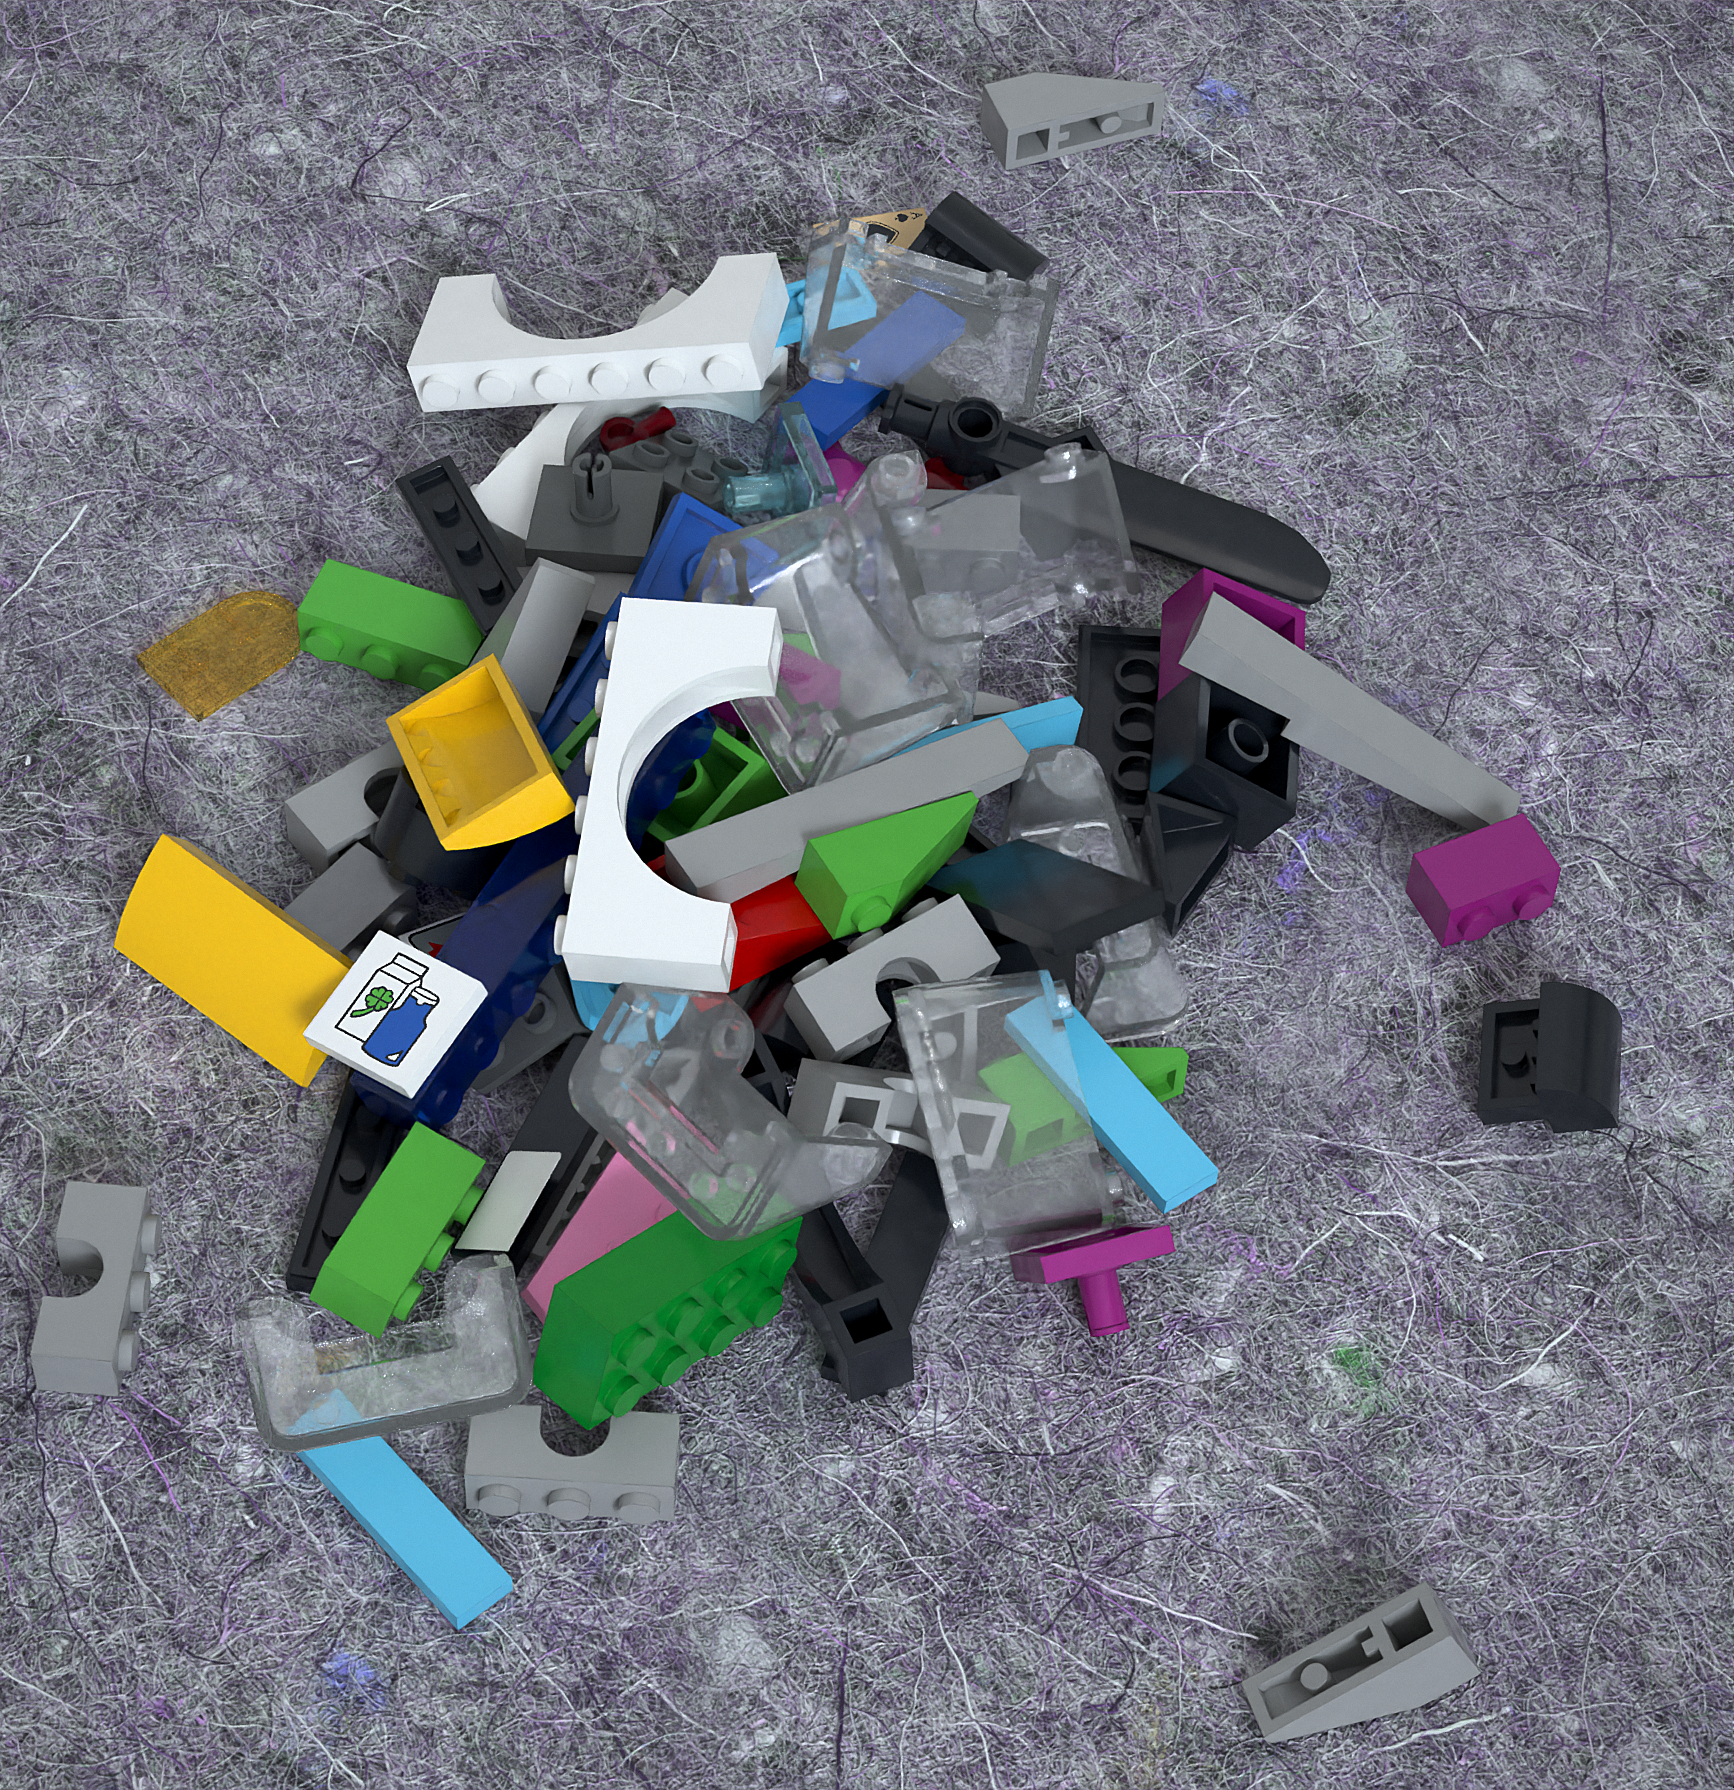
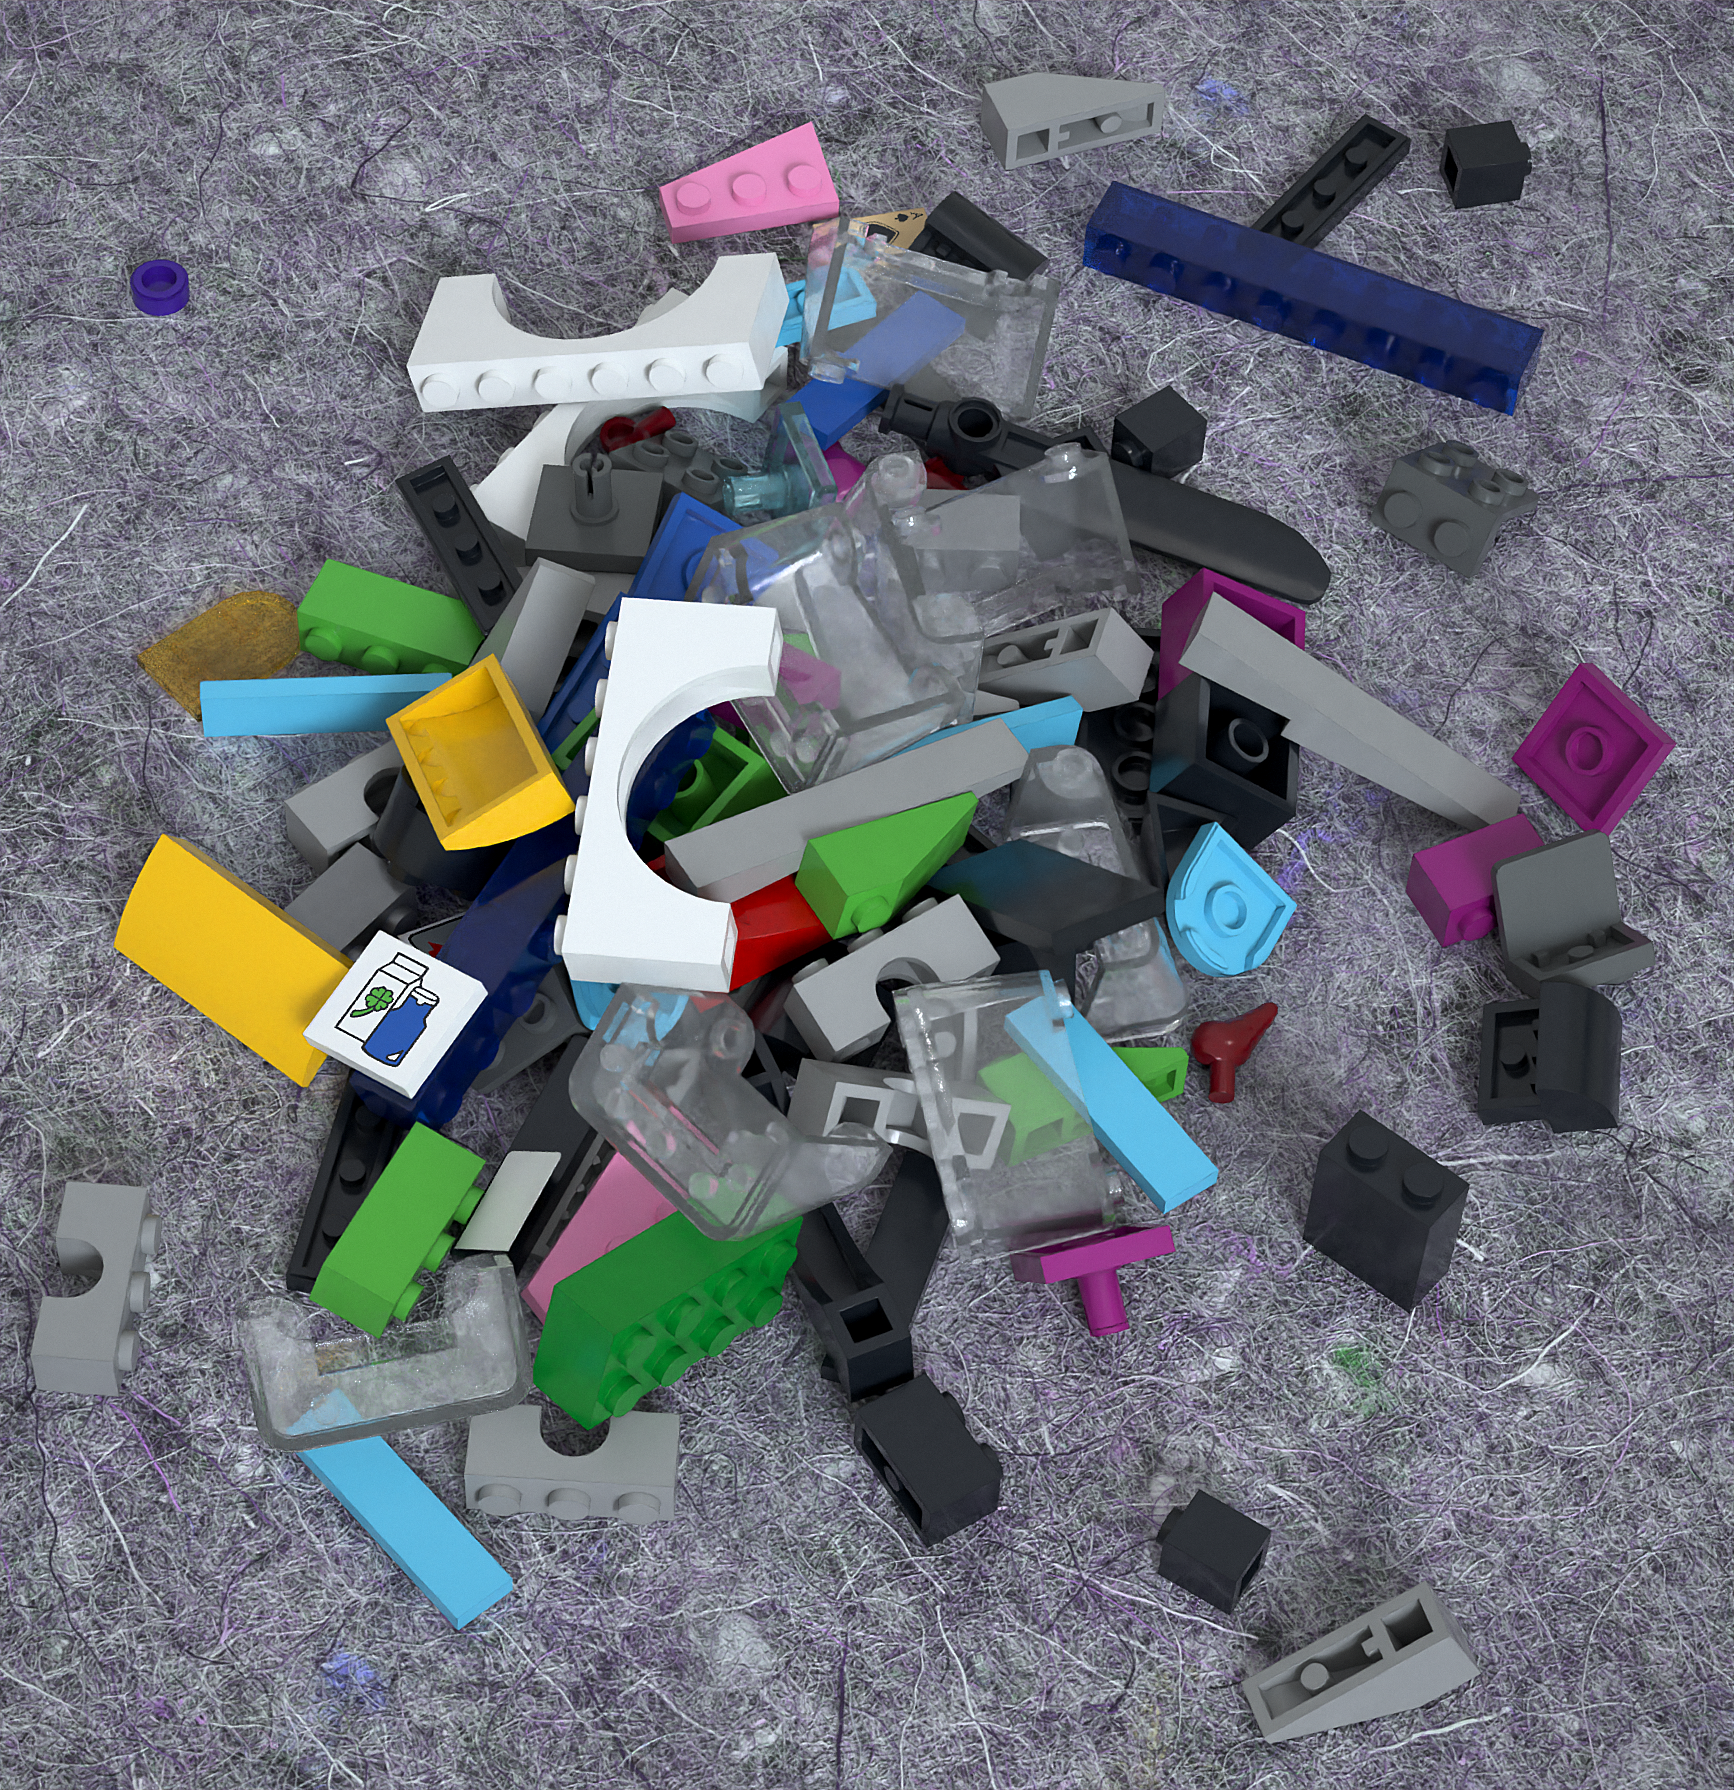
(160, 287): none -> dark purple tile
(309, 703): none -> medium azure tile
(753, 190): none -> bright pink wing
(928, 1459): none -> black brick
(1081, 656): none -> light grey slope
(1160, 434): none -> black brick
(1212, 1550): none -> black brick
(1224, 906): none -> medium azure tile
(1228, 1046): none -> dark red animal
(1312, 297): none -> clear blue brick
(1335, 183): none -> black tile
(1385, 1210): none -> black brick
(1451, 504): none -> dark grey bracket
(1484, 164): none -> black brick
(1564, 916): none -> dark grey bracket
(1593, 750): none -> magenta tile

